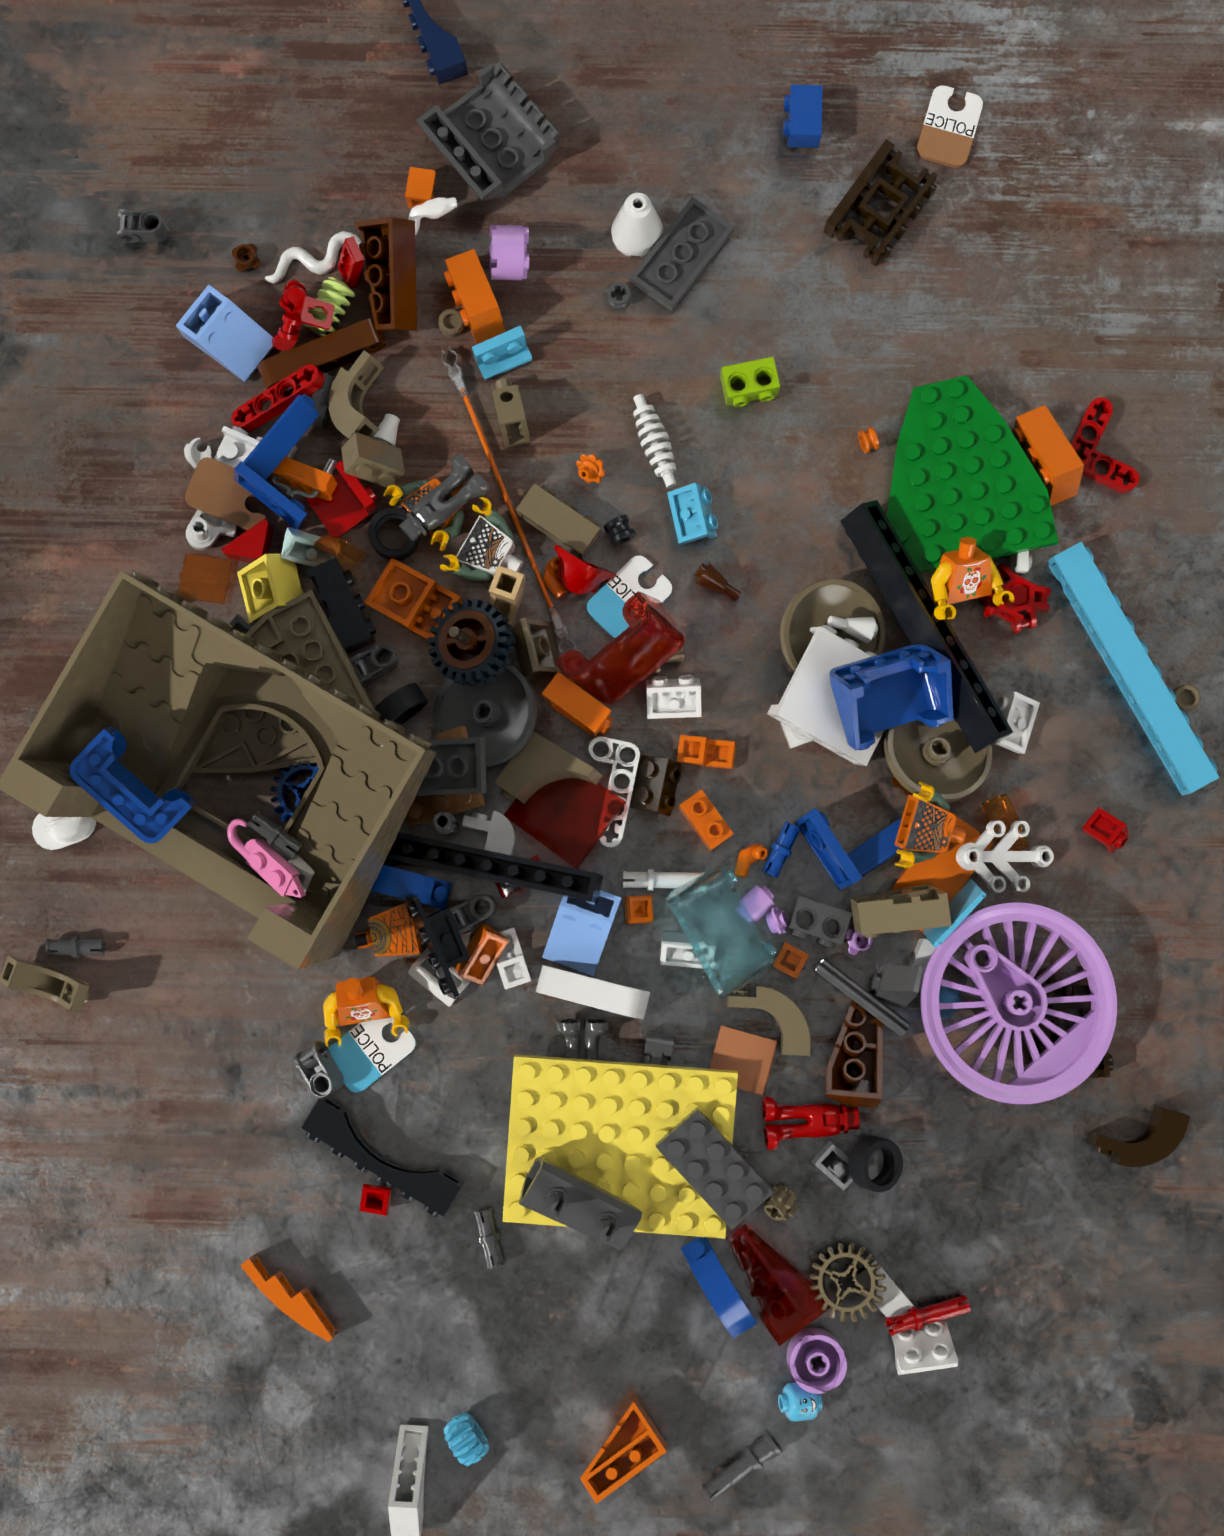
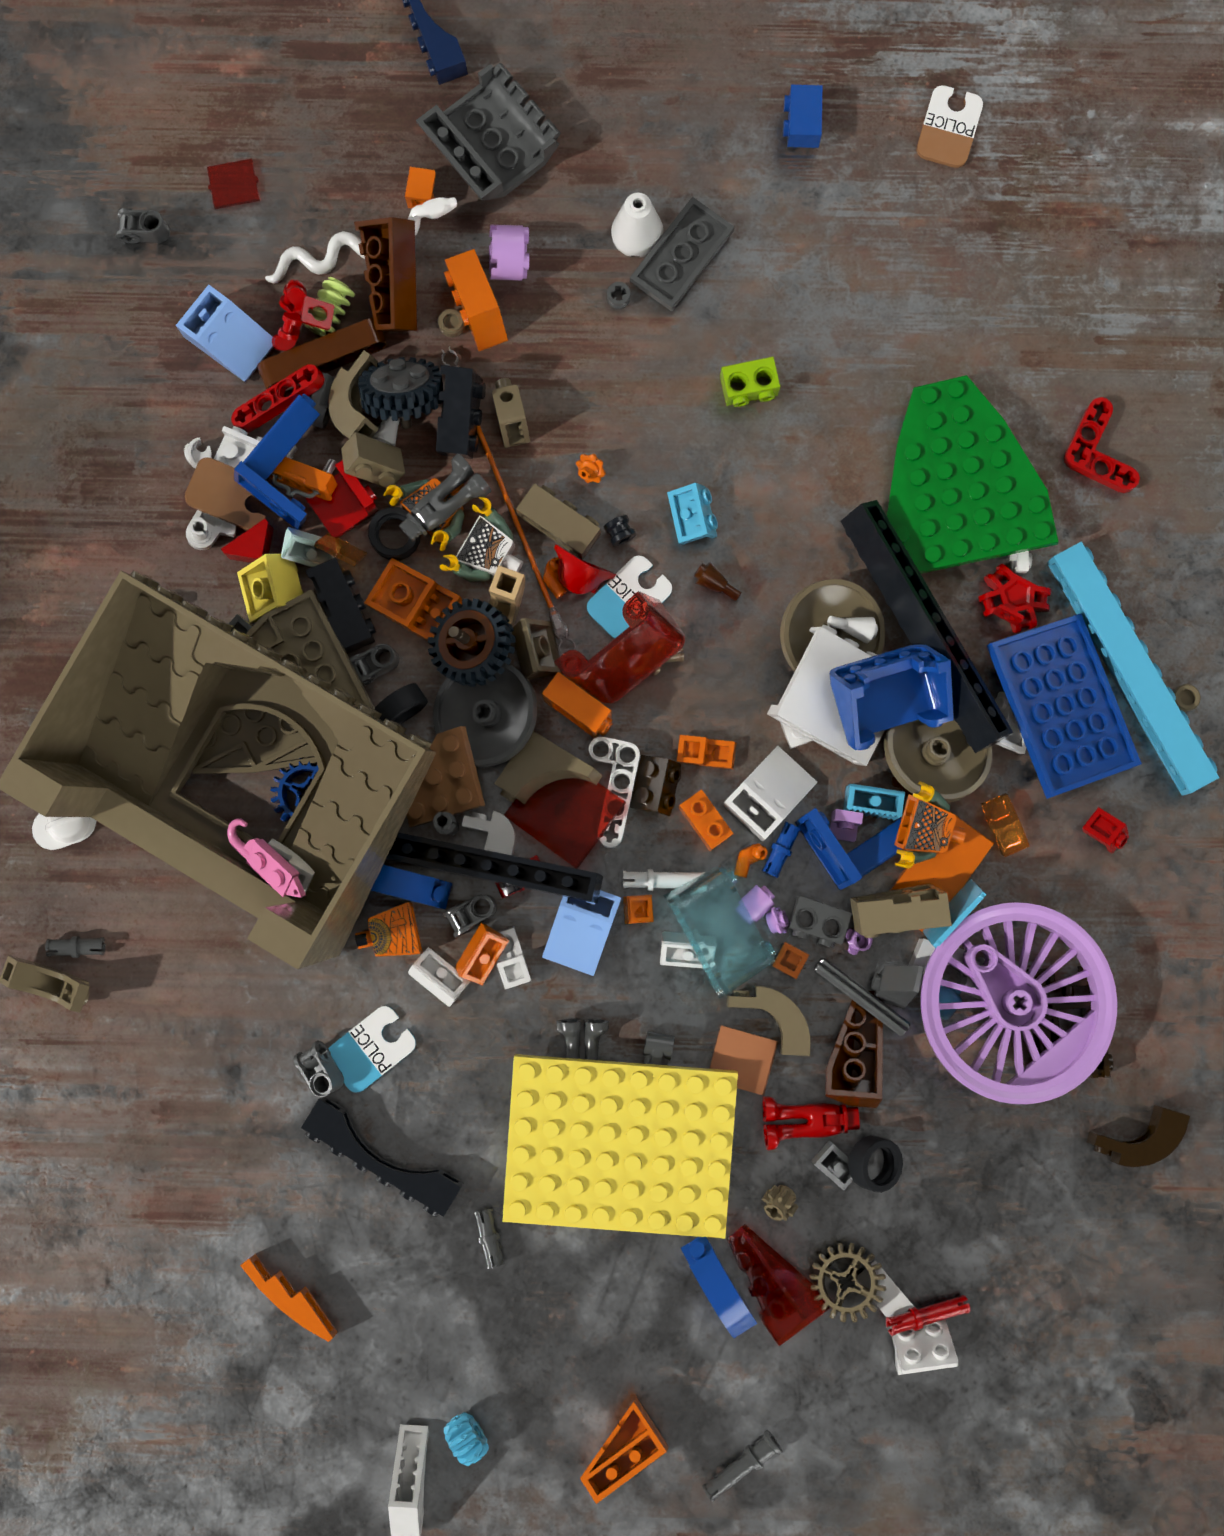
(124, 794): blue windscreen -> none
(204, 578): clear orange piece -> none
(233, 183): none -> clear red piece
(246, 250): reddish brown plate -> none
(275, 834): dark grey pin -> none
(351, 262): red plate -> none
(361, 1002): torso -> none
(375, 1199): red slope -> none
(400, 389): none -> black wheel
(442, 940): black bracket -> none
(456, 767): dark grey plate -> none
(460, 412): none -> black wedge
(502, 353): medium azure bracket -> none
(578, 1204): dark grey piece -> none
(593, 992): white beam -> none
(654, 441): white piece -> none
(673, 697): white bracket -> none
(714, 1168): dark grey plate -> none
(770, 793): none -> white slope
(798, 1403): medium azure head -> none
(824, 1374): lavender brick -> none
(845, 824): none -> lavender bracket
(864, 192): dark brown fence -> none
(868, 440): orange bush -> none
(874, 801): none -> medium azure brick
(966, 576): torso -> none
(1001, 856): white plant -> none
(1049, 453): orange wedge -> none
(1063, 705): none -> blue plate

